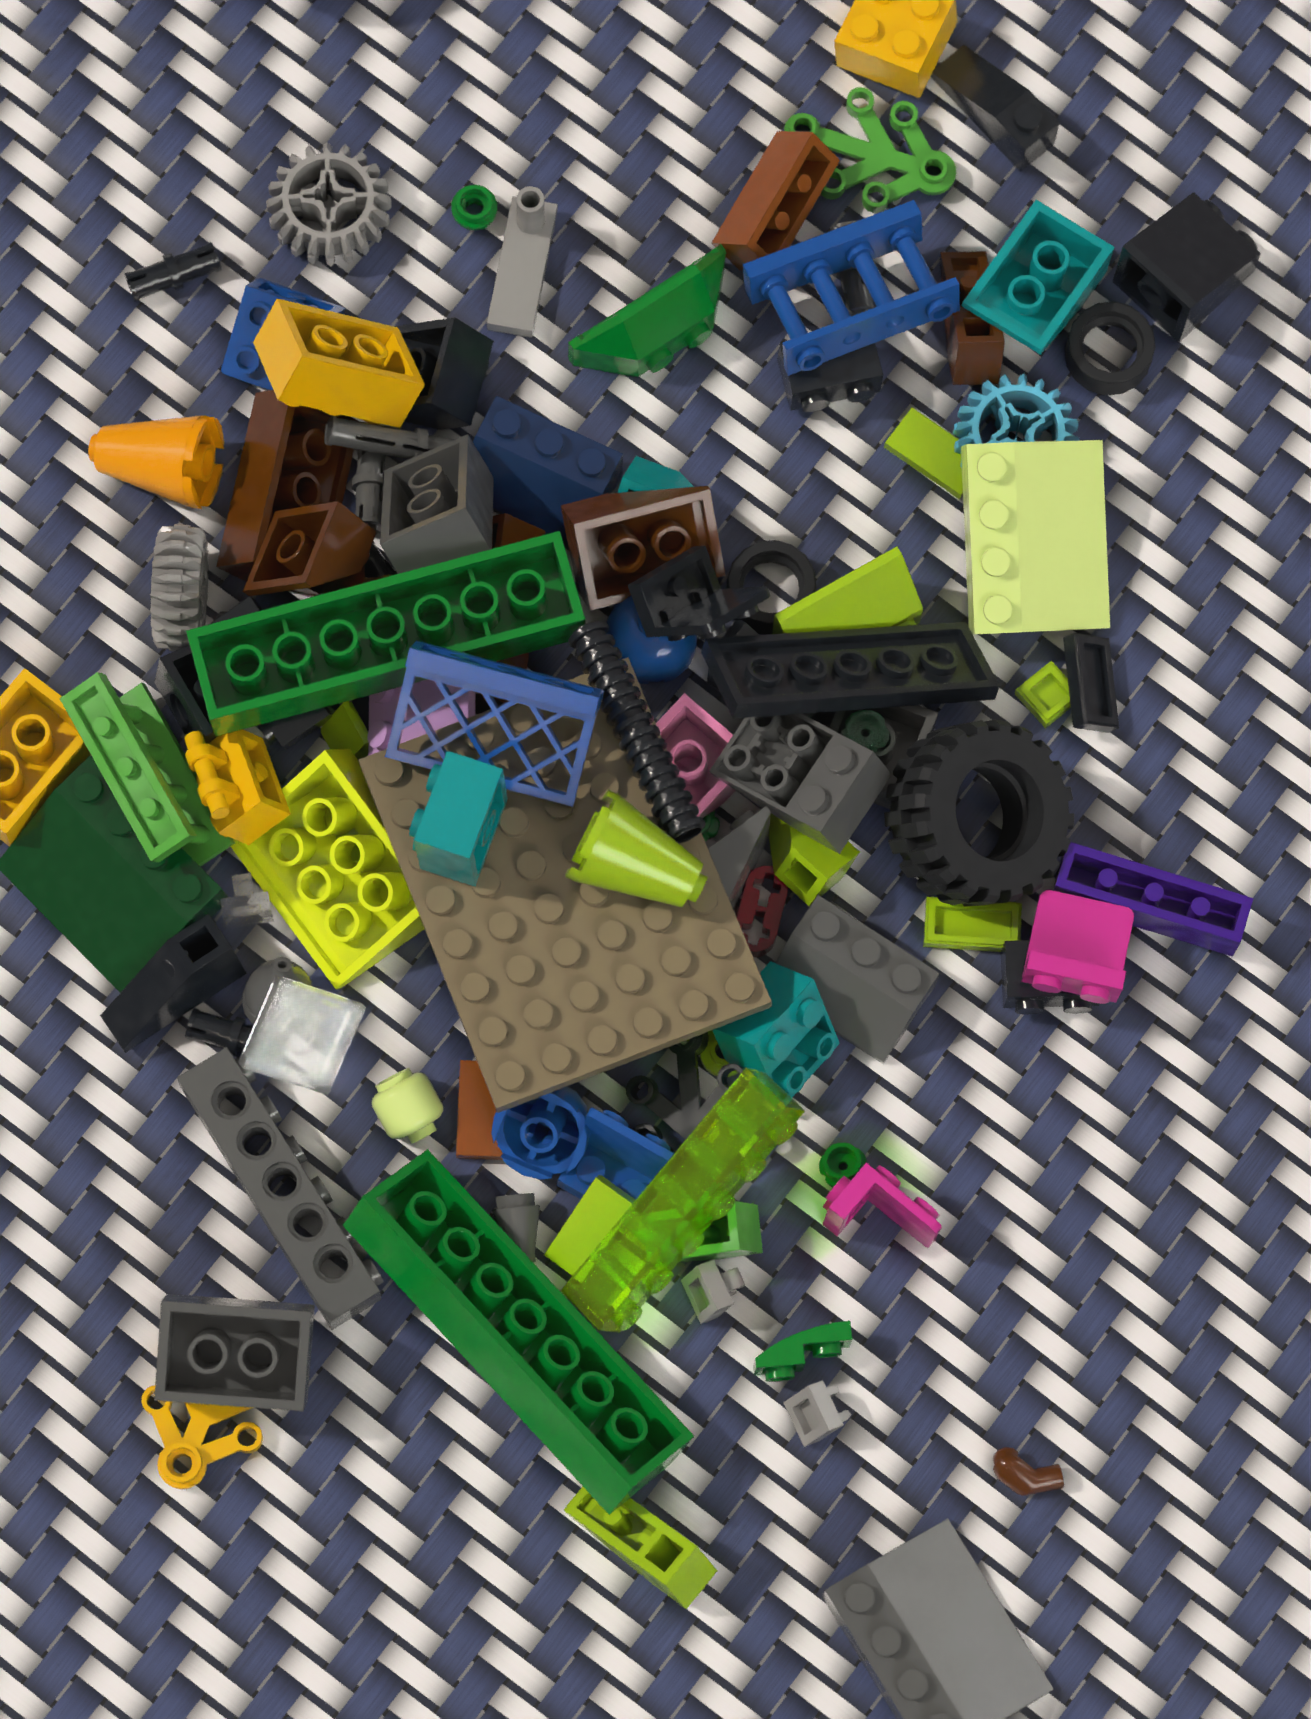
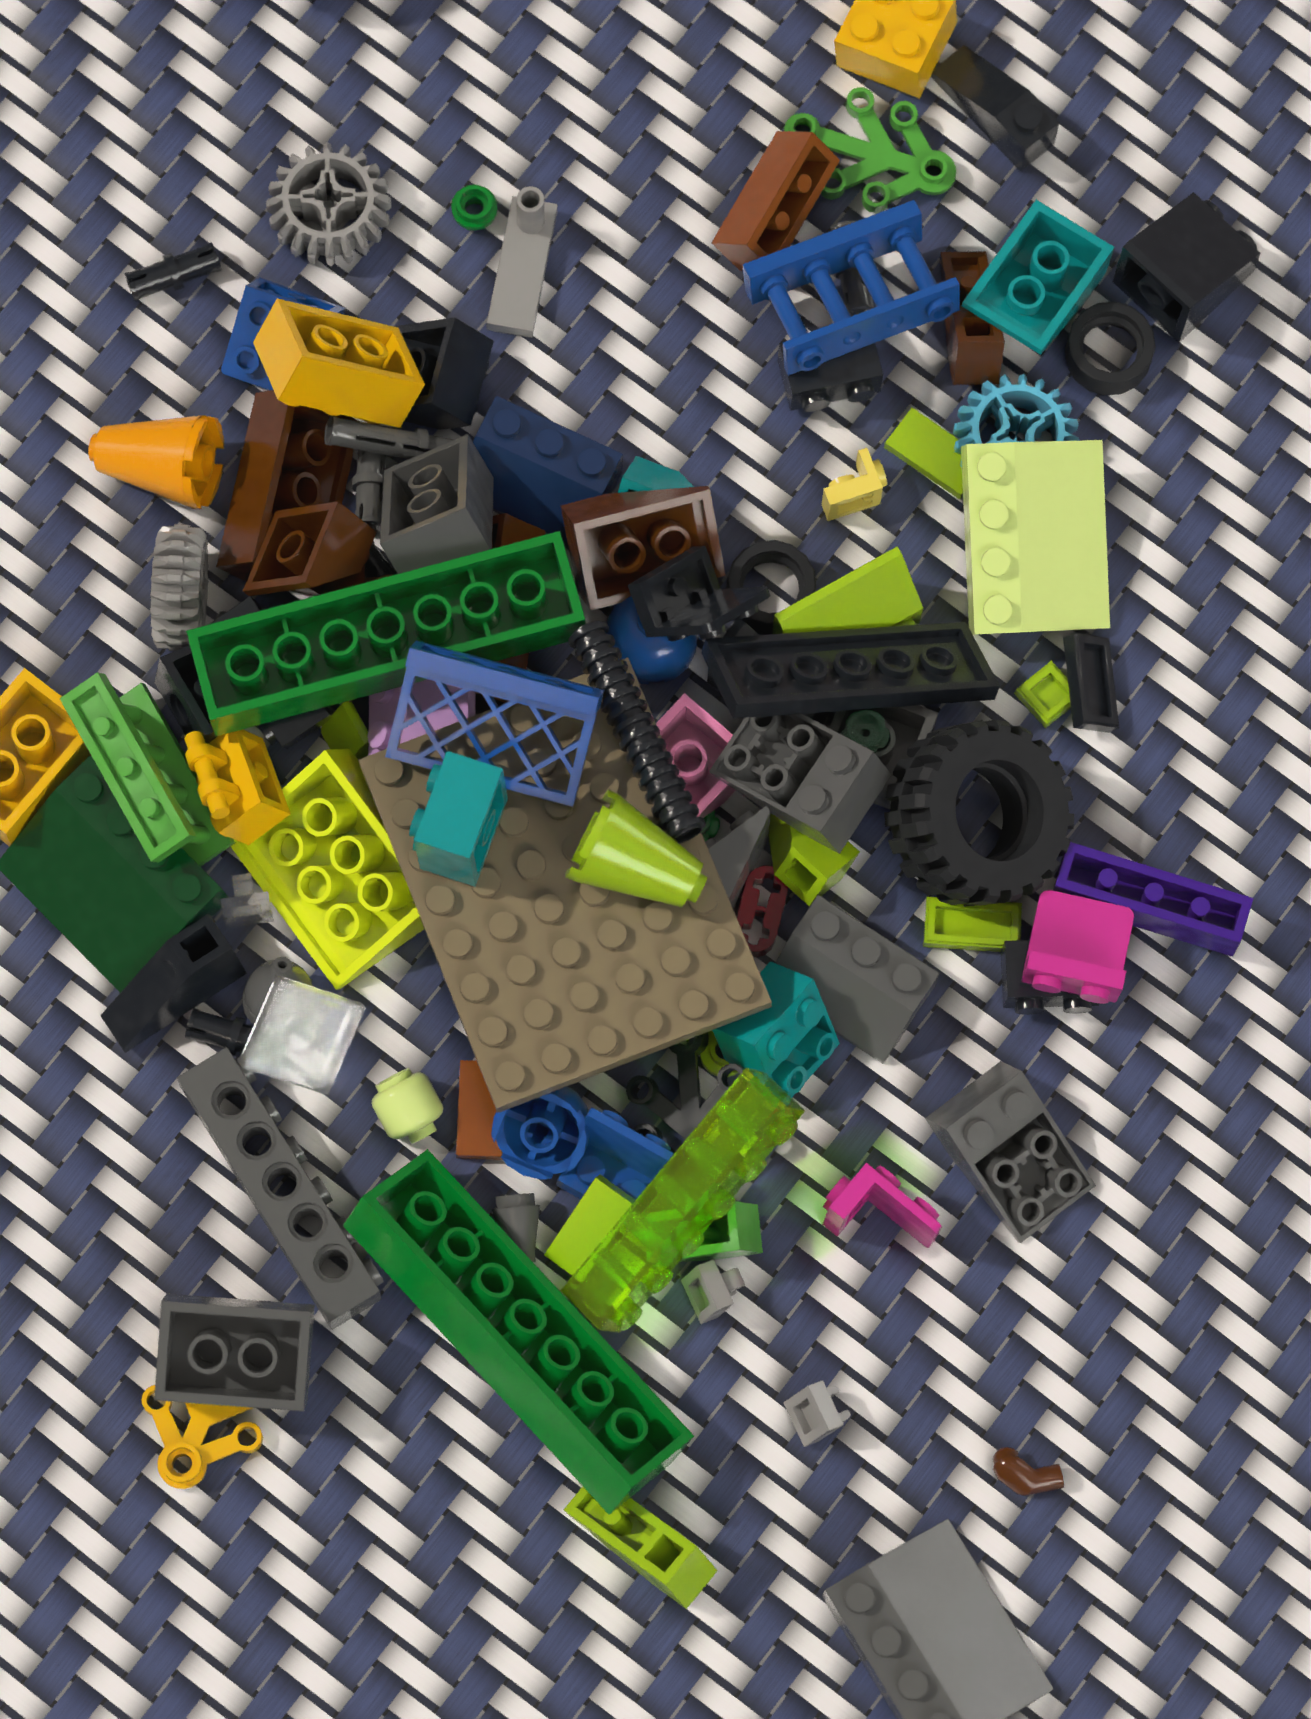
(656, 323): green wedge -> none
(787, 1356): green slope -> none
(839, 1154): green plate -> none
(852, 494): none -> light yellow bracket
(1011, 1150): none -> dark grey slope

